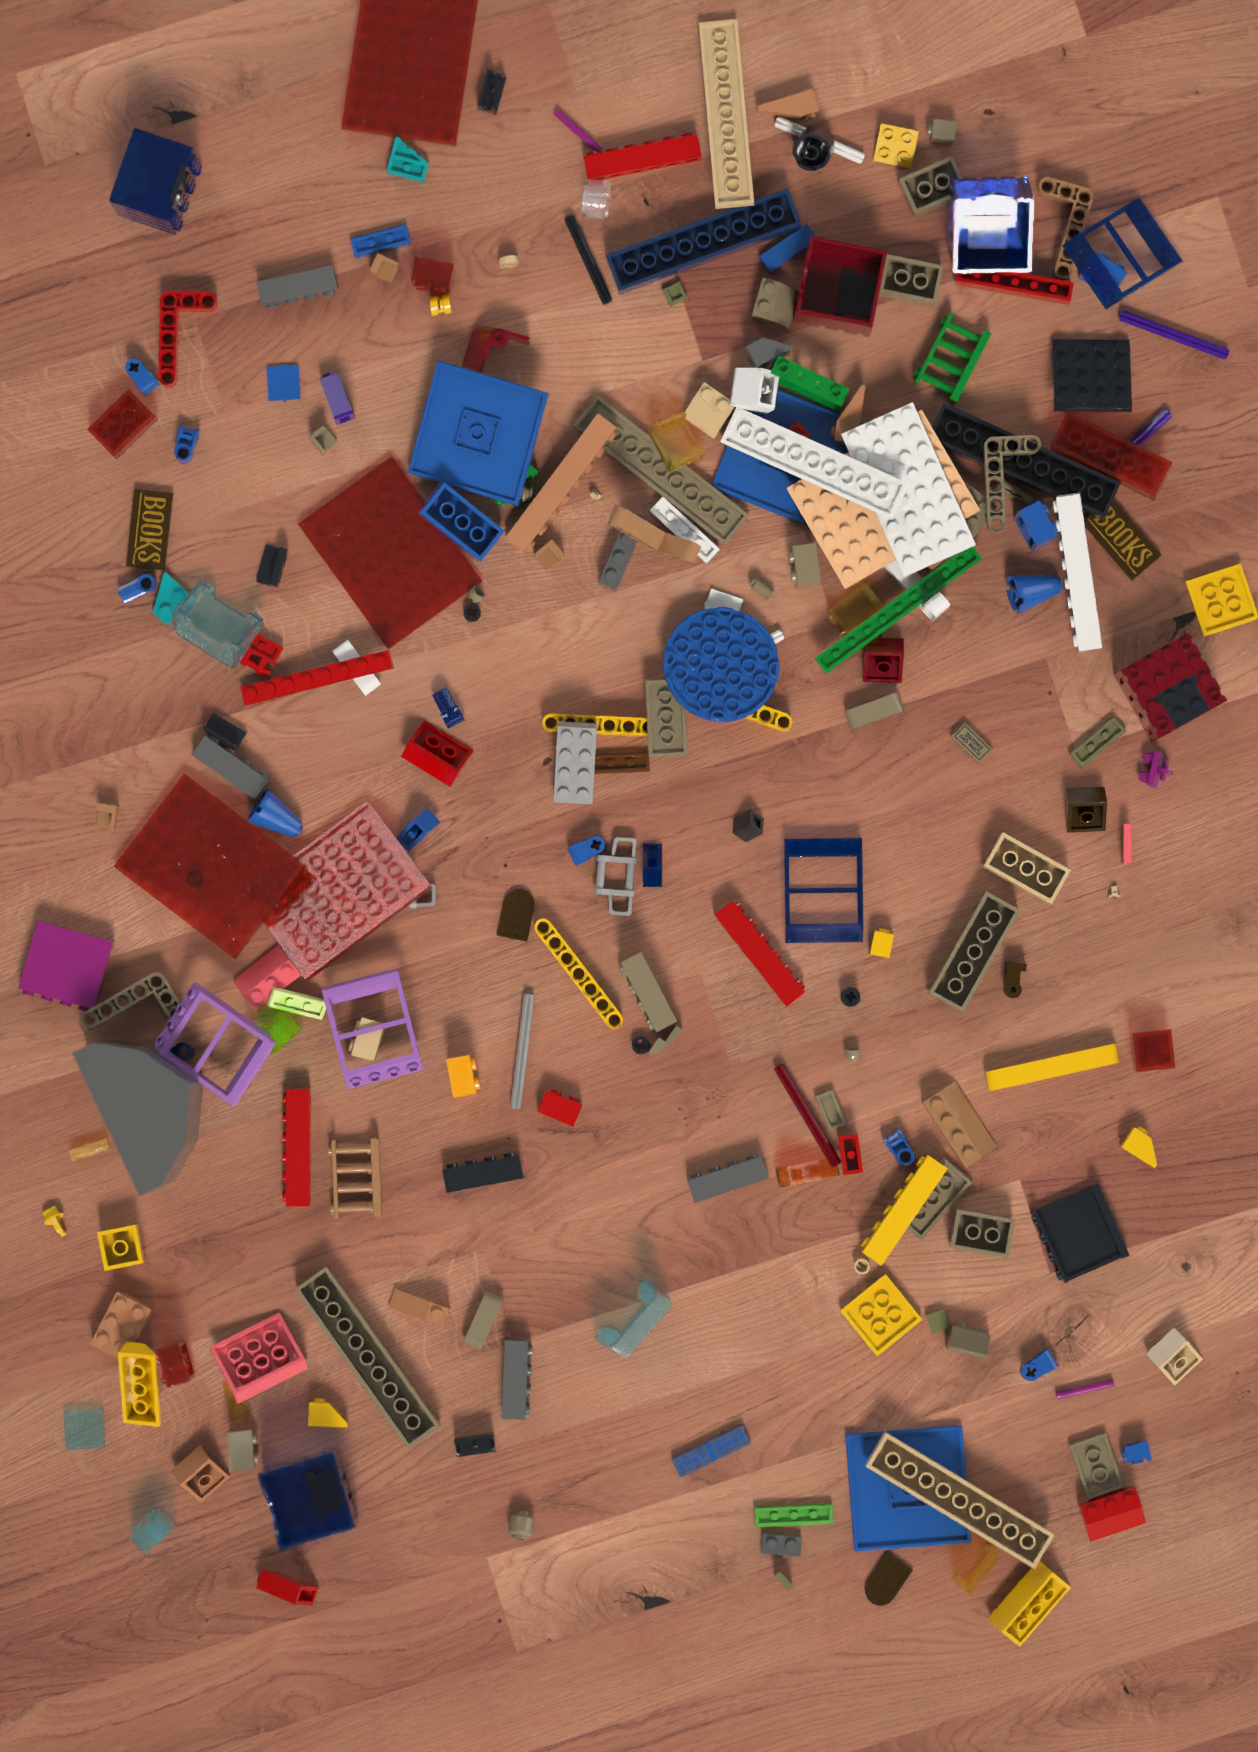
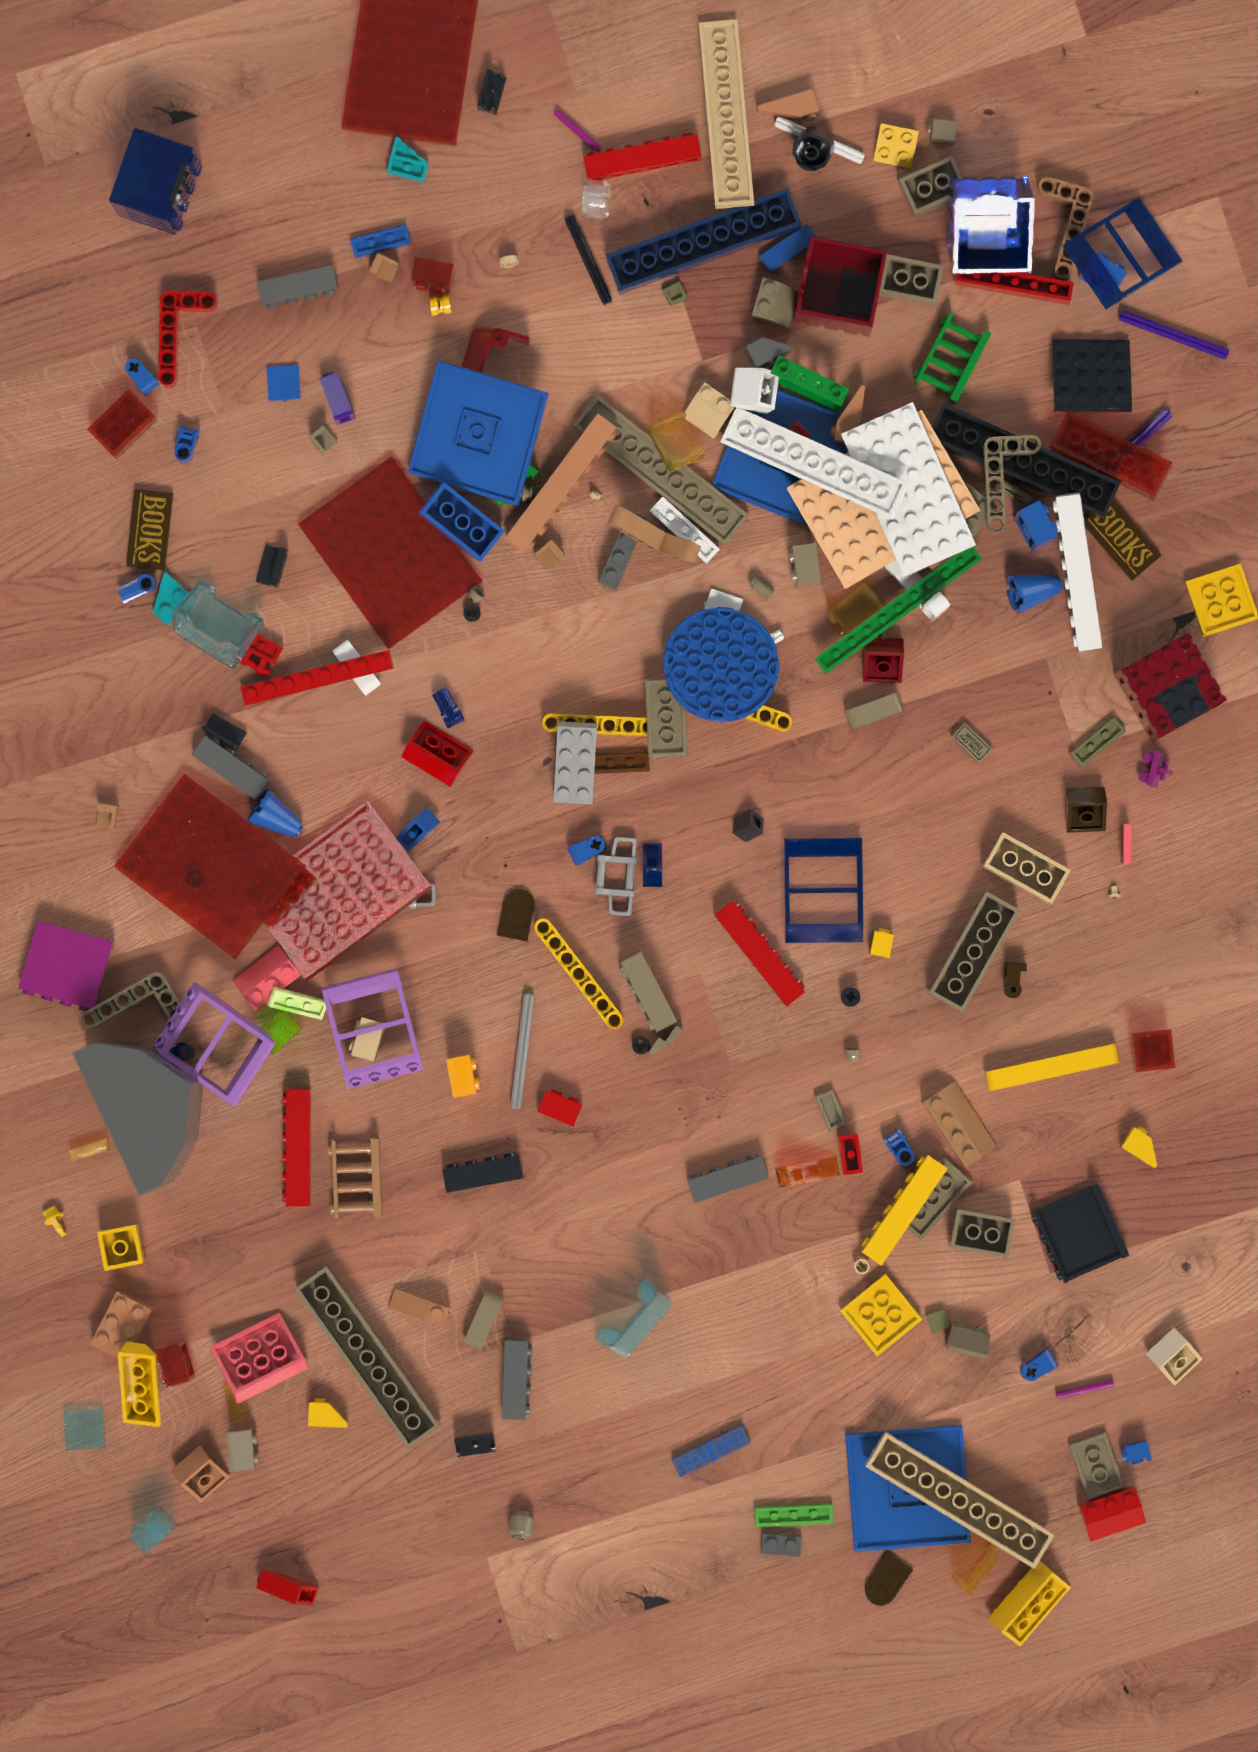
(308, 1498): clear blue piece -> none
(783, 1579): olive tile -> none
(807, 1115): dark red axle -> none

